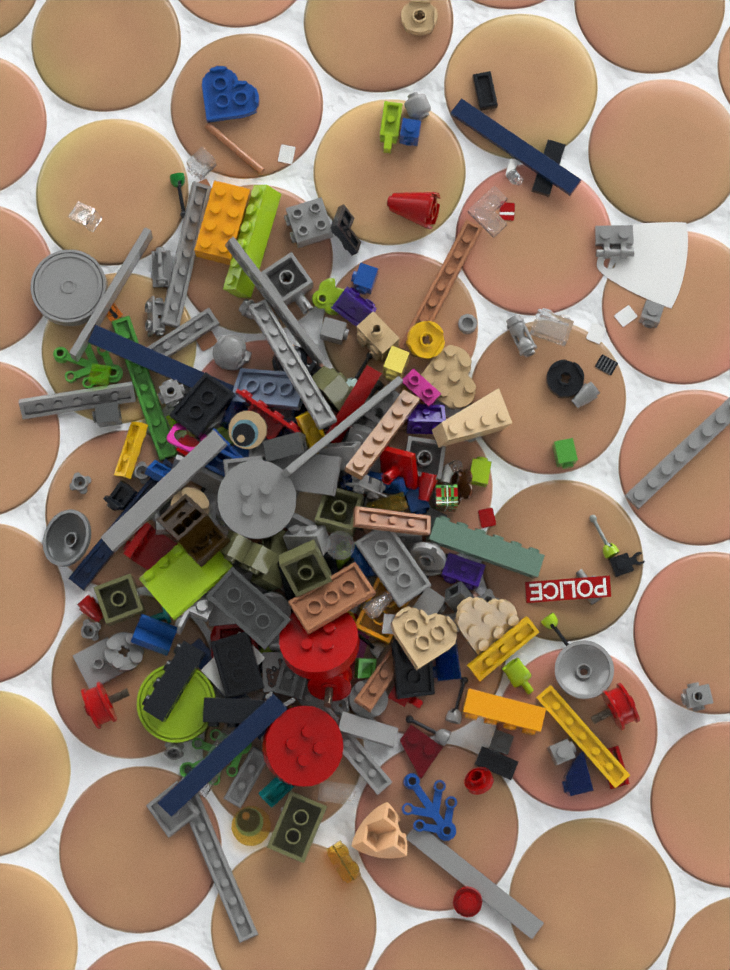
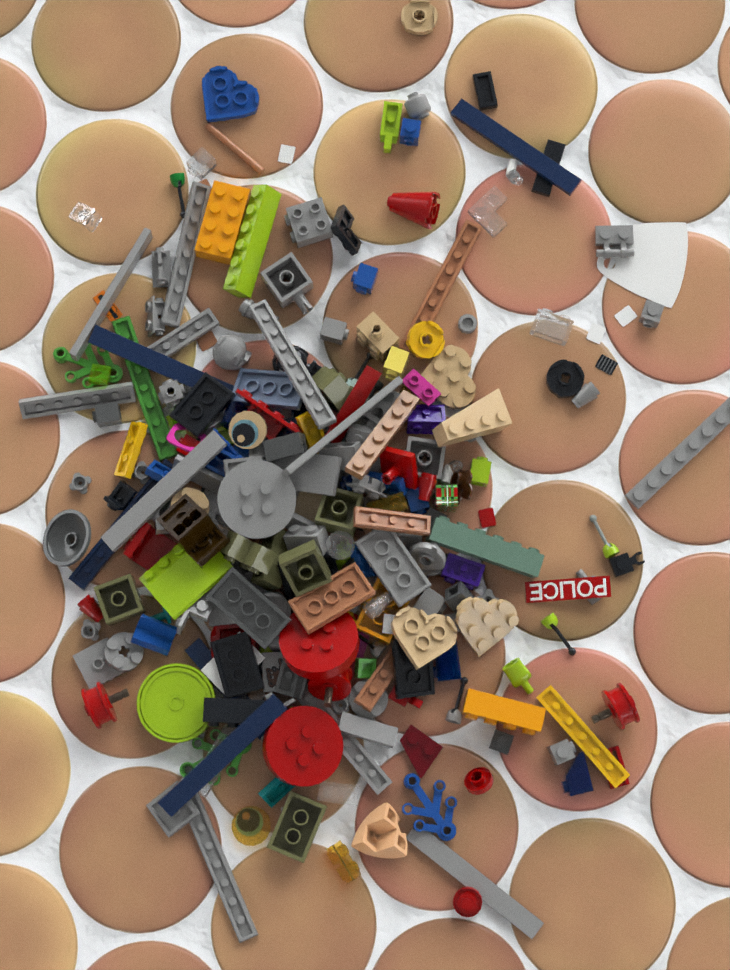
(68, 287): light grey brick -> none
(174, 681): black brick -> none
(174, 750): light grey plate -> none
(246, 778): light grey tile -> none
(274, 301): light grey tile -> none
(330, 294): lime plate -> none
(353, 306): dark purple bracket -> none
(441, 735): hinge -> none
(496, 763): black tile -> none
(503, 648): yellow plate -> none
(507, 211): red sticker -> none
(518, 329): light grey piece -> none
(565, 453): bright green brick -> none
(585, 656): light grey dish -> none
(703, 694): light grey brick -> none

